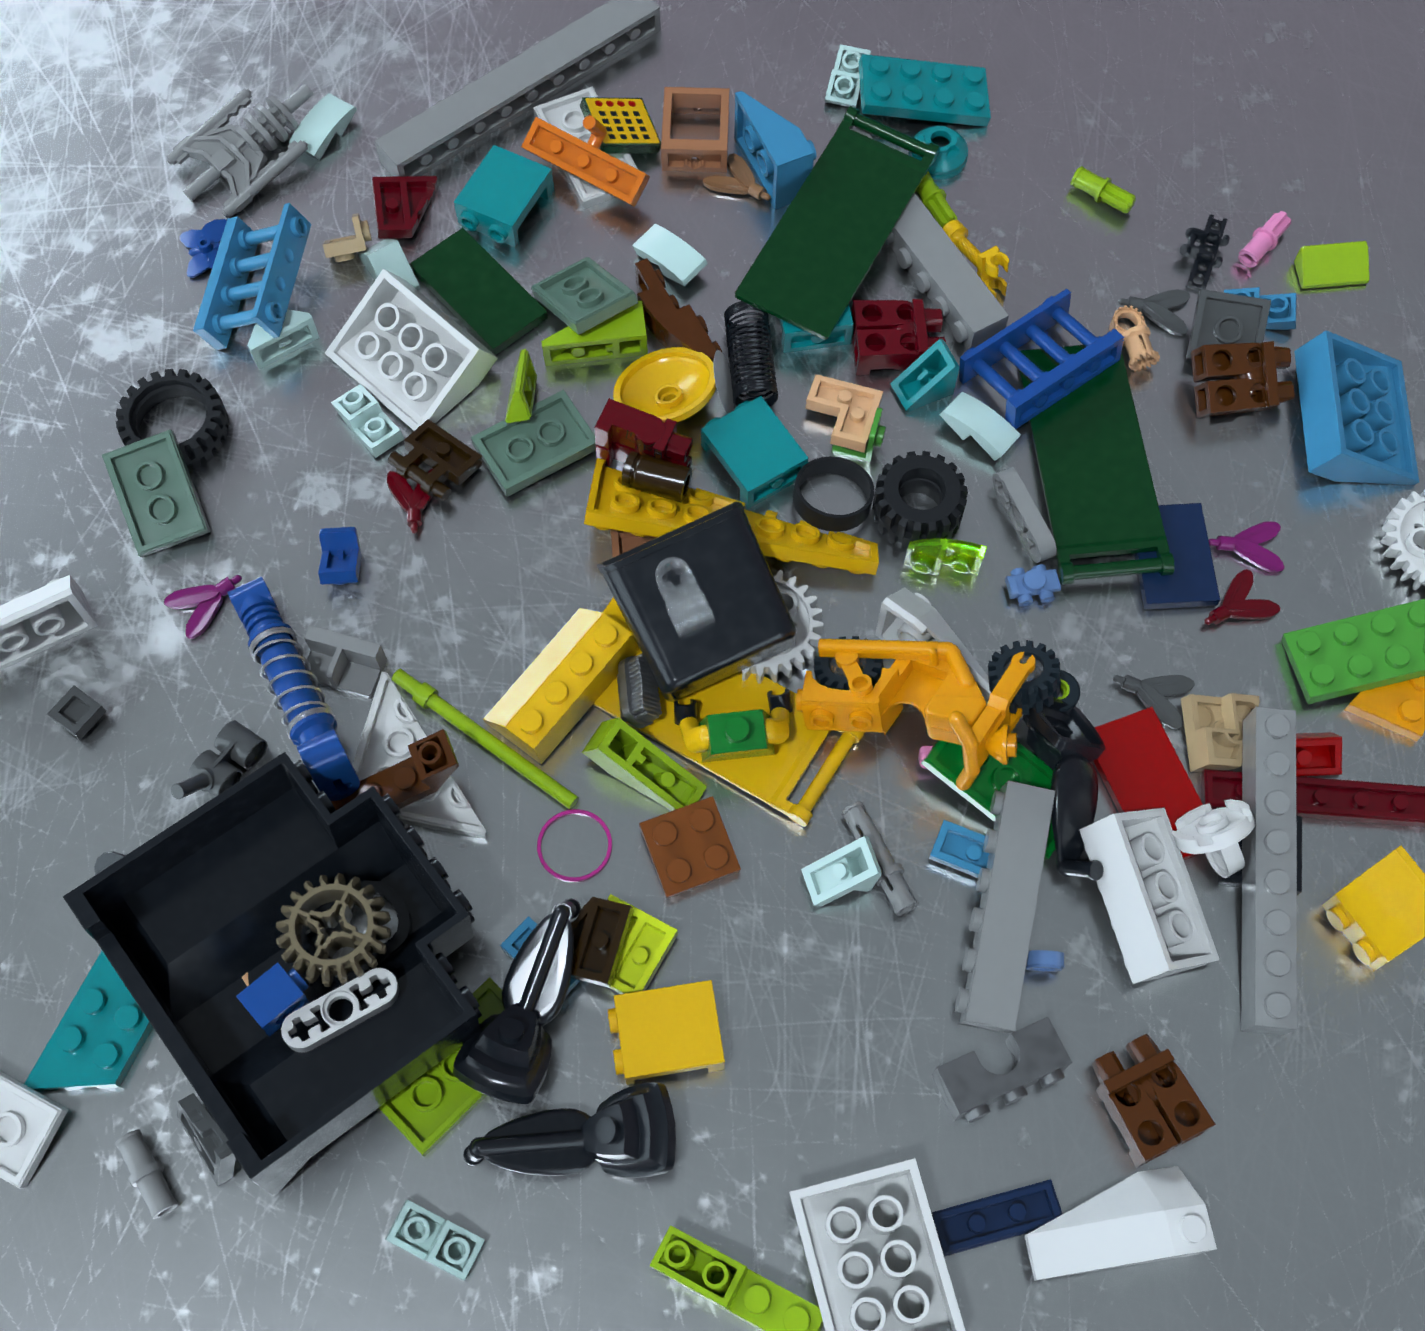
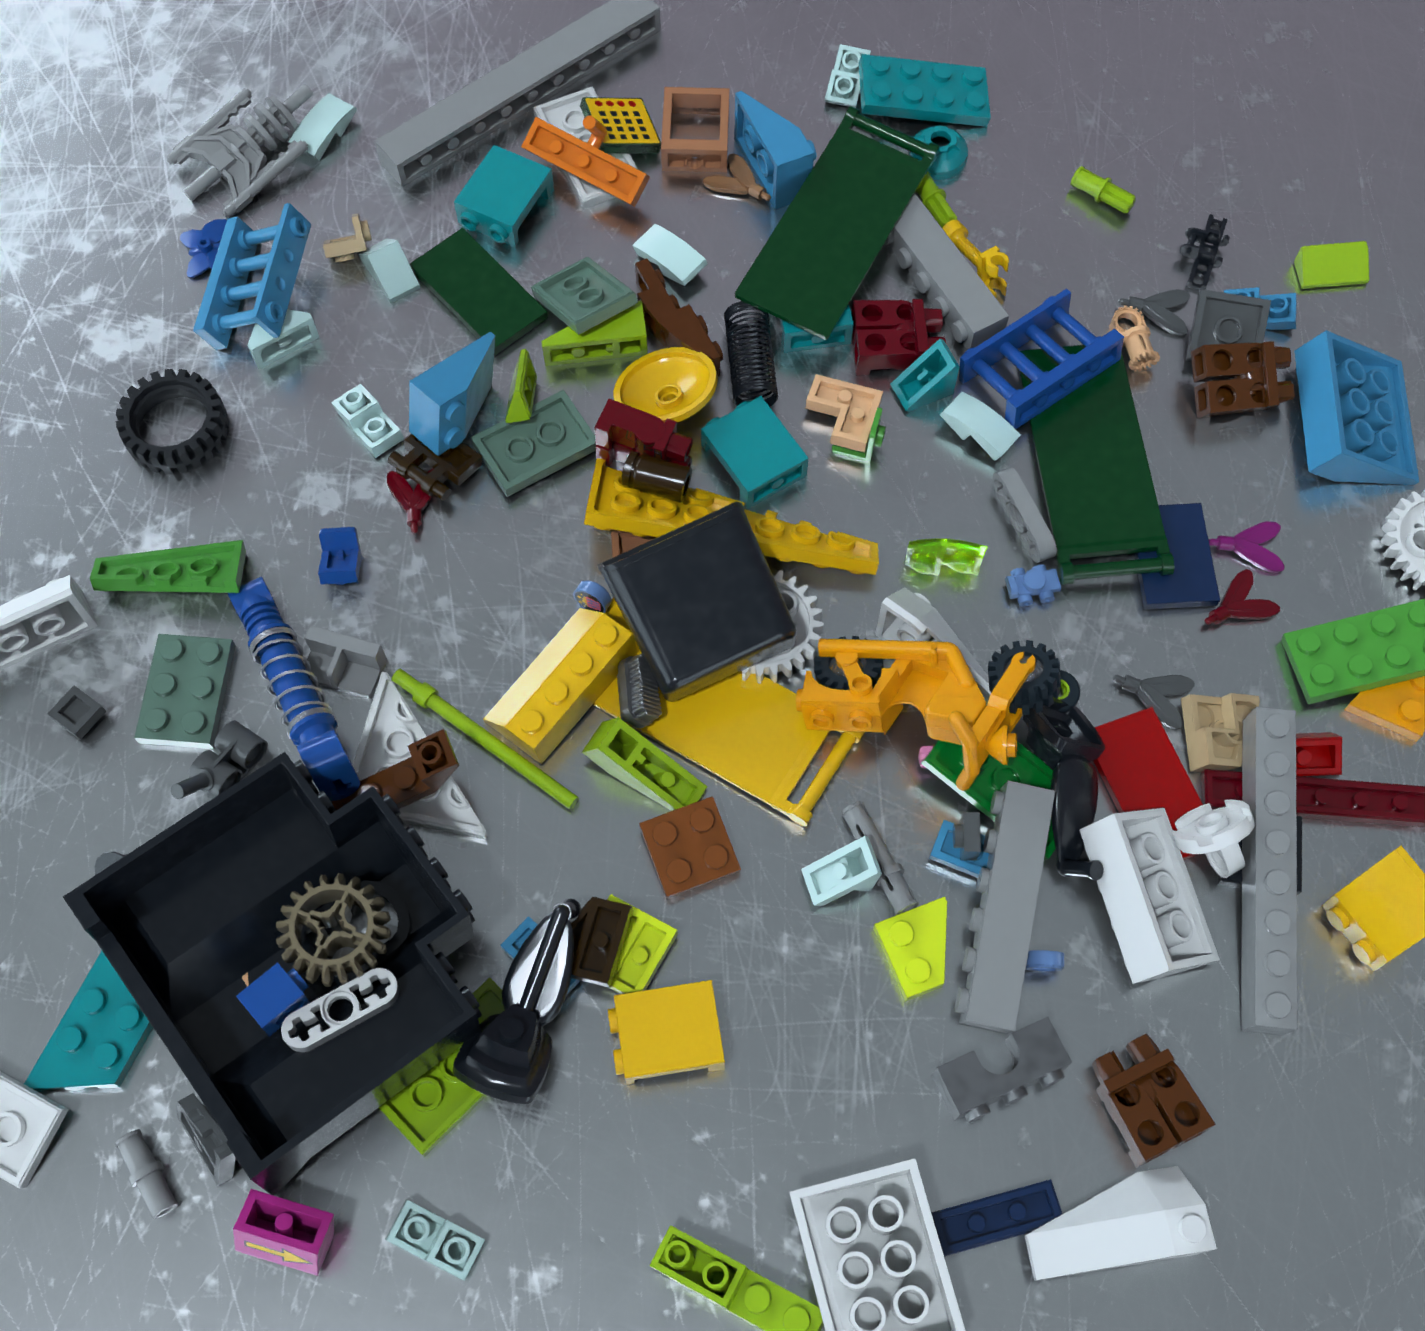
(156, 493): sand green tile -> none
(183, 569): none -> bright green wing
(185, 691): none -> sand green plate
(206, 598): magenta piece -> none
(283, 1232): none -> dark pink brick
(401, 203): dark red wing -> none
(409, 352): white slope -> none
(450, 395): none -> dark azure slope
(564, 813): dark pink piece -> none
(592, 596): none -> medium blue tile
(627, 1136): black piece -> none
(684, 602): clear piece -> none
(723, 381): white sticker -> none
(735, 733): torso -> none
(841, 467): black tyre -> none
(916, 947): none -> neon yellow wing
(923, 476): black tyre -> none
(967, 836): none -> dark grey plate
(1264, 239): bright pink axle -> none

